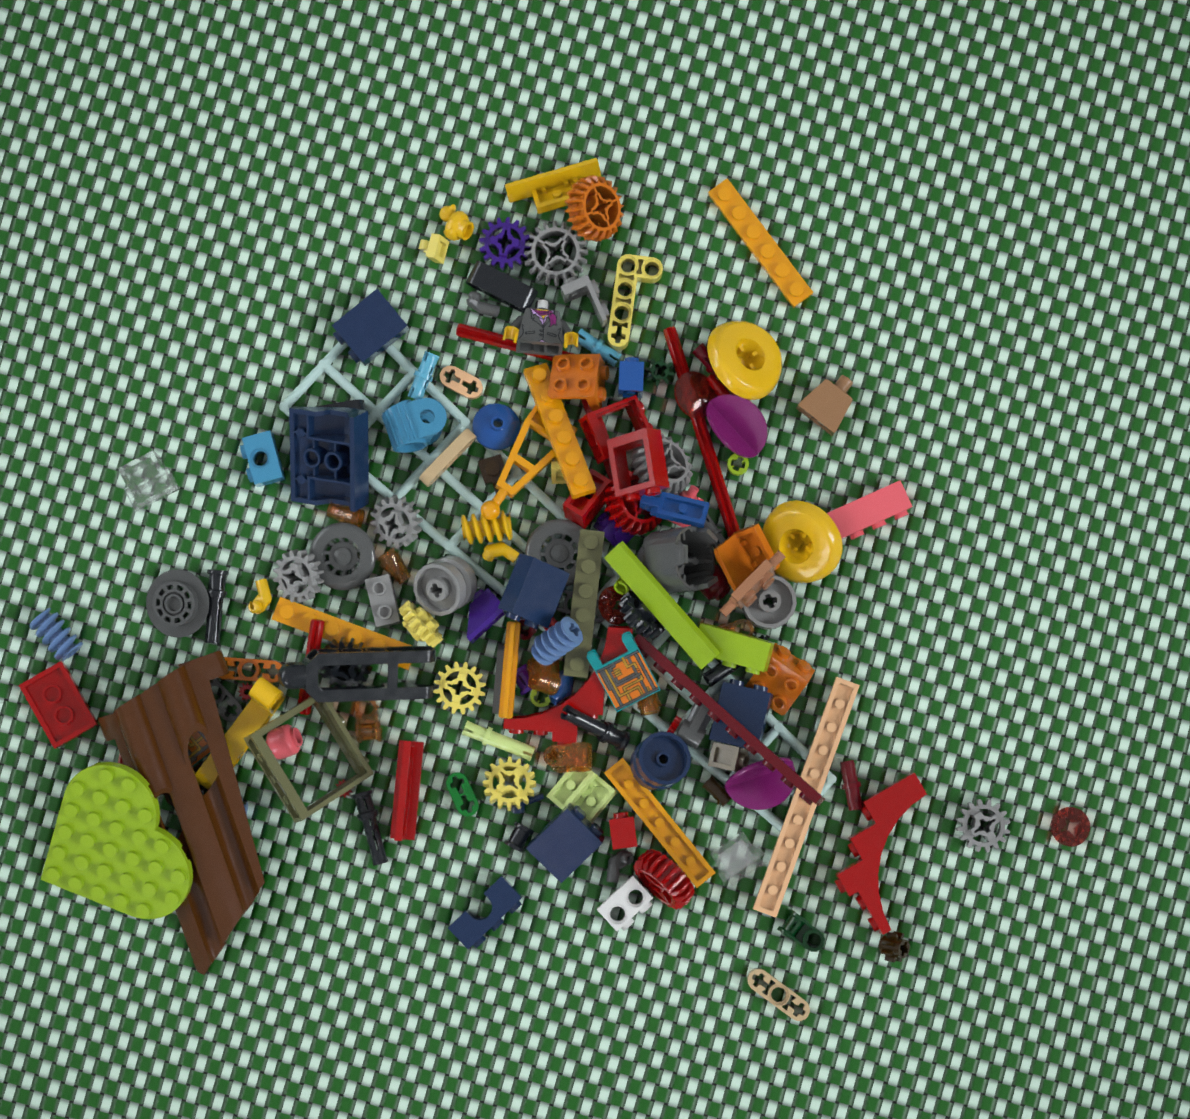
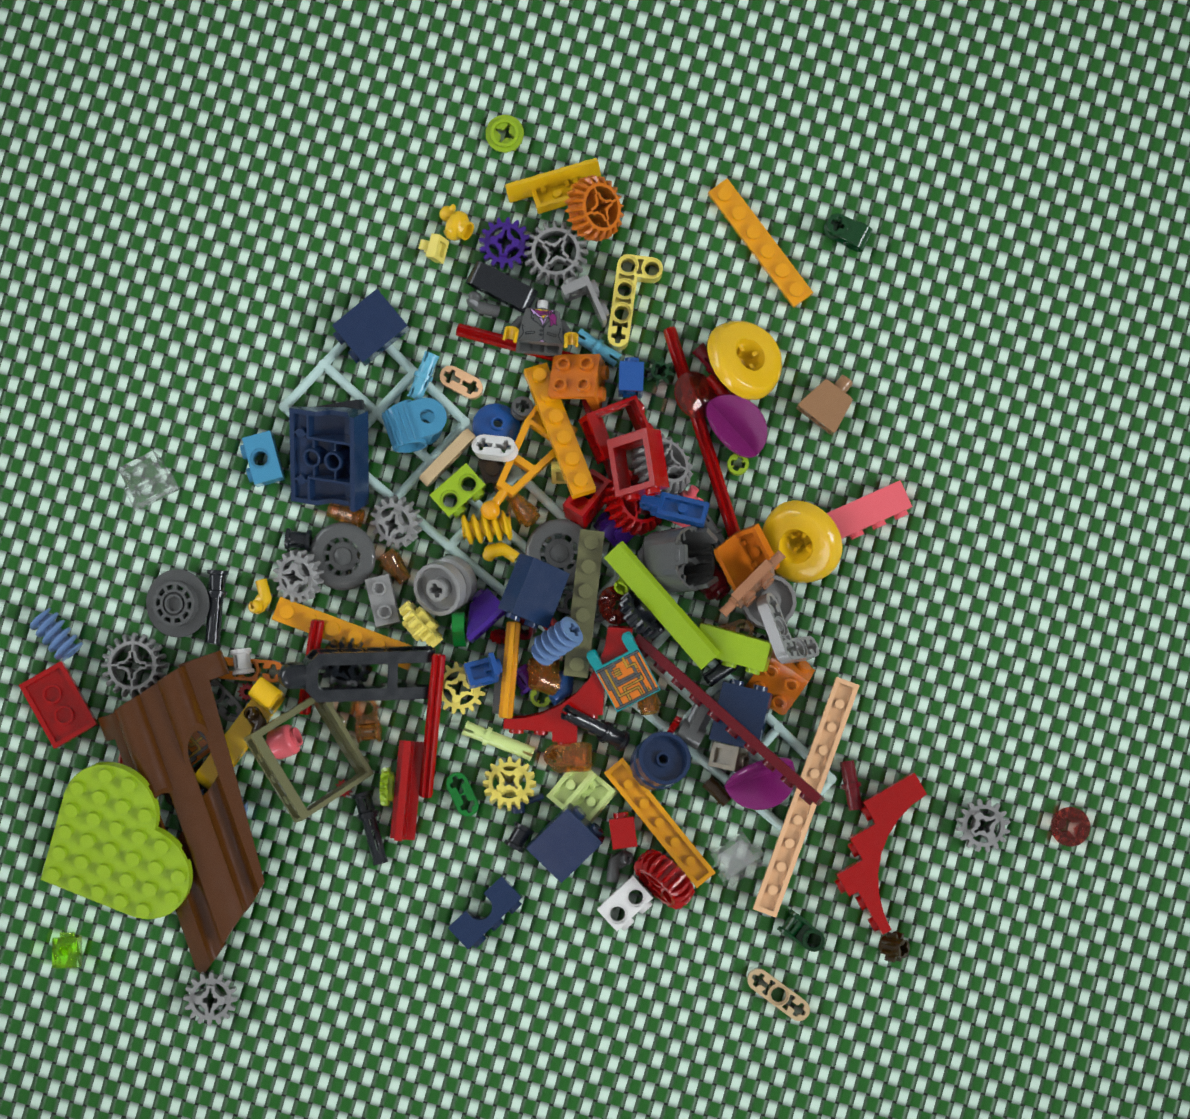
(67, 950): none -> clear neon green brick
(133, 676): none -> light grey gear
(200, 998): none -> light grey gear
(242, 661): none -> white bush
(255, 718): none -> dark brown arm
(298, 539): none -> black bush
(387, 784): none -> lime gear
(432, 725): none -> red axle
(453, 486): none -> lime brick
(459, 629): none -> green beam
(483, 671): none -> blue bracket
(494, 451): none -> white beam
(498, 636): none -> red piece
(502, 123): none -> lime gear
(521, 400): none -> dark grey bush
(524, 510): none -> clear orange cone
(785, 648): none -> light grey beam
(850, 232): none -> dark green piece

